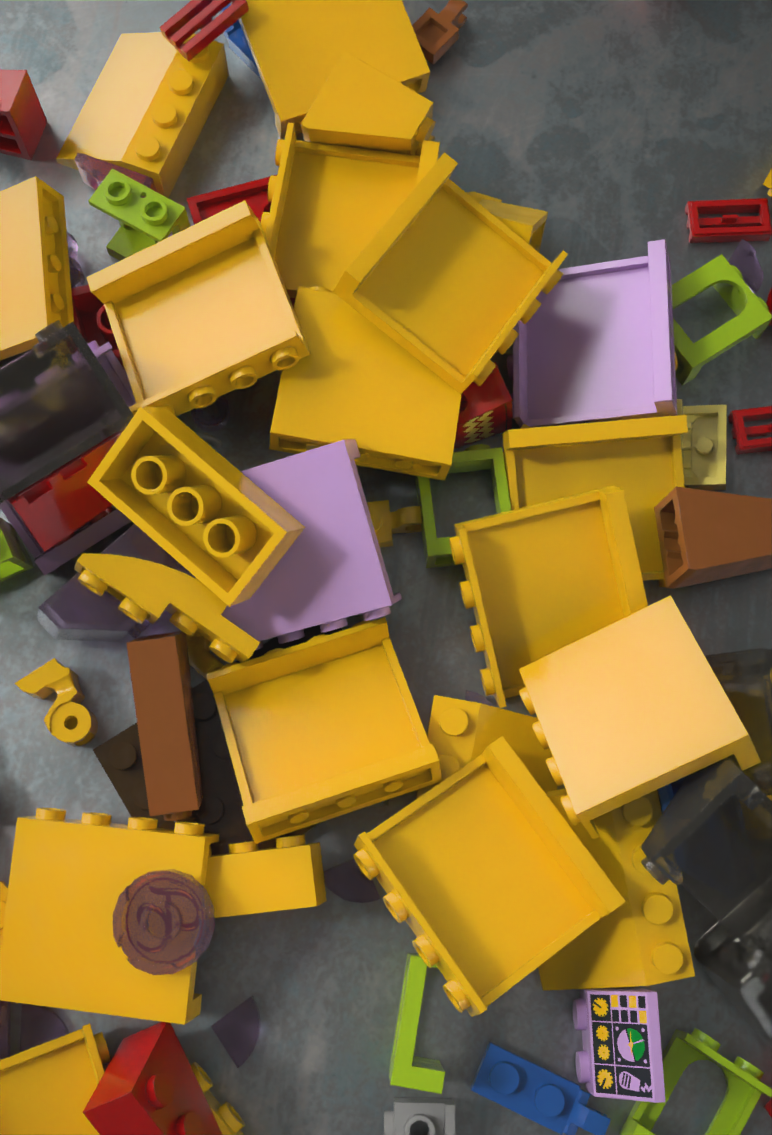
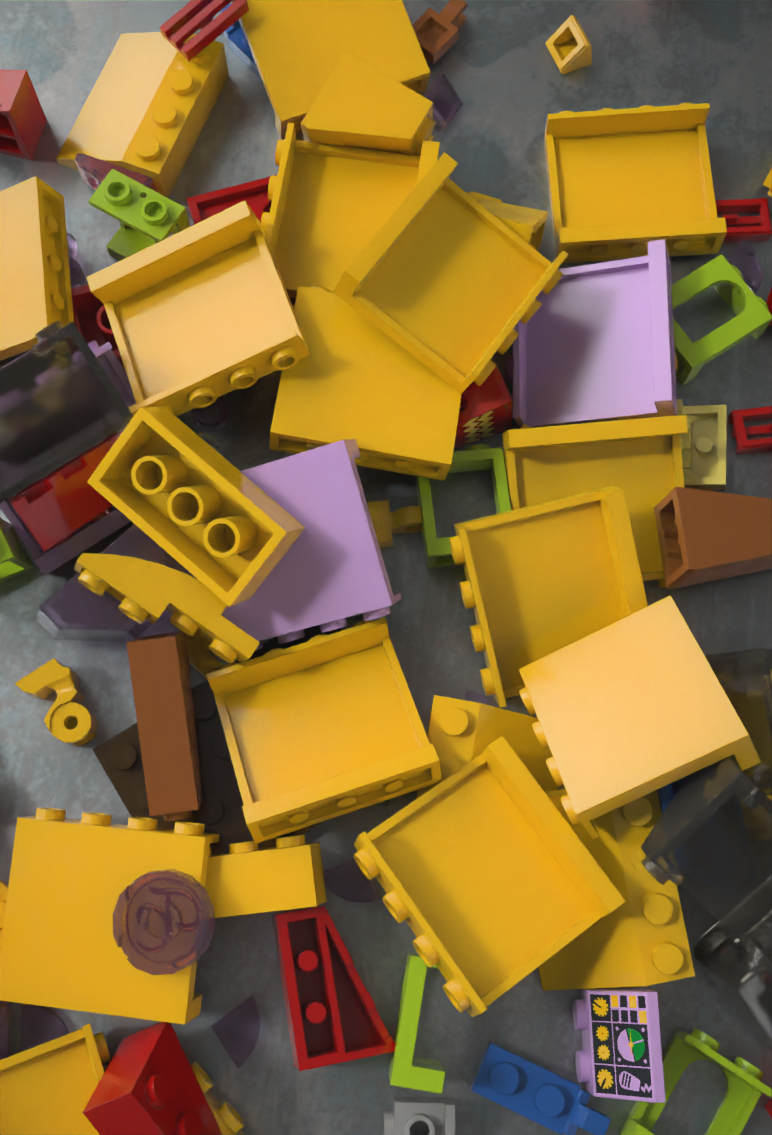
(323, 994): none -> red wedge
(445, 101): none -> clear purple slope
(570, 46): none -> yellow slope
(631, 181): none -> yellow panel

